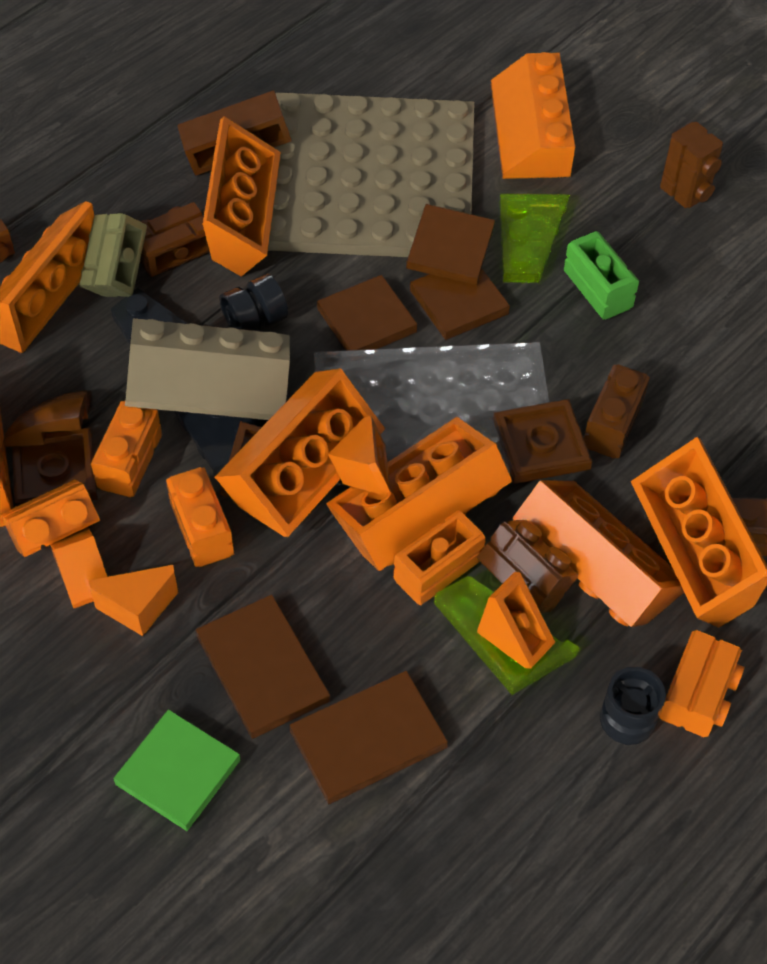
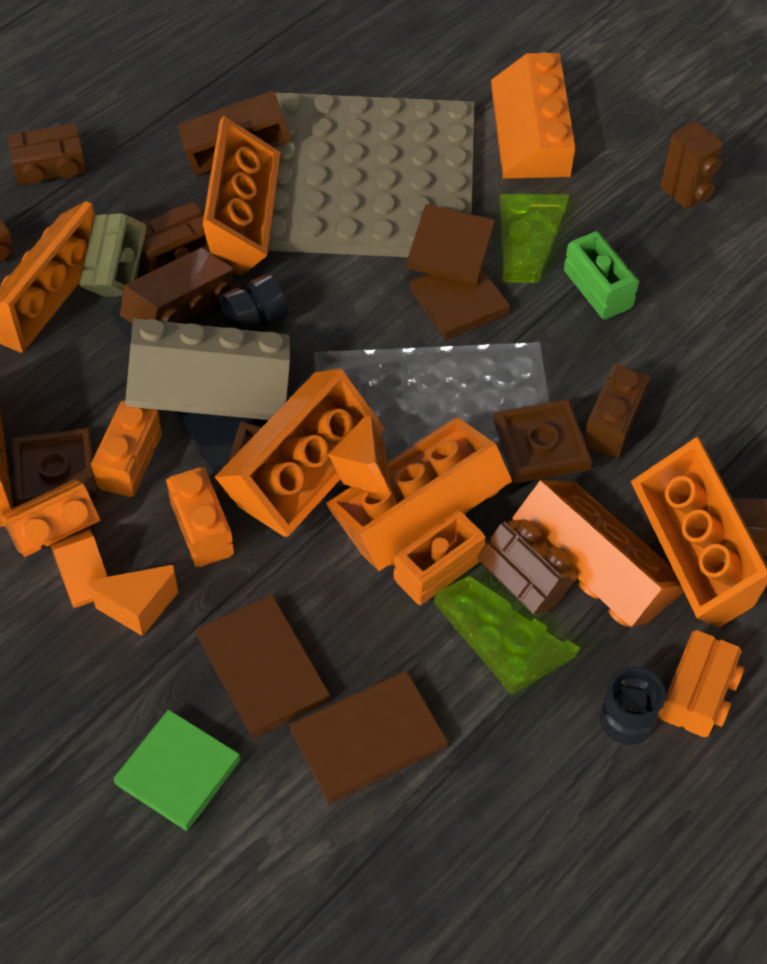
(46, 154): none -> reddish brown brick
(52, 415): reddish brown brick -> none
(177, 289): none -> reddish brown brick
(367, 315): reddish brown tile -> none
(515, 623): orange slope -> none

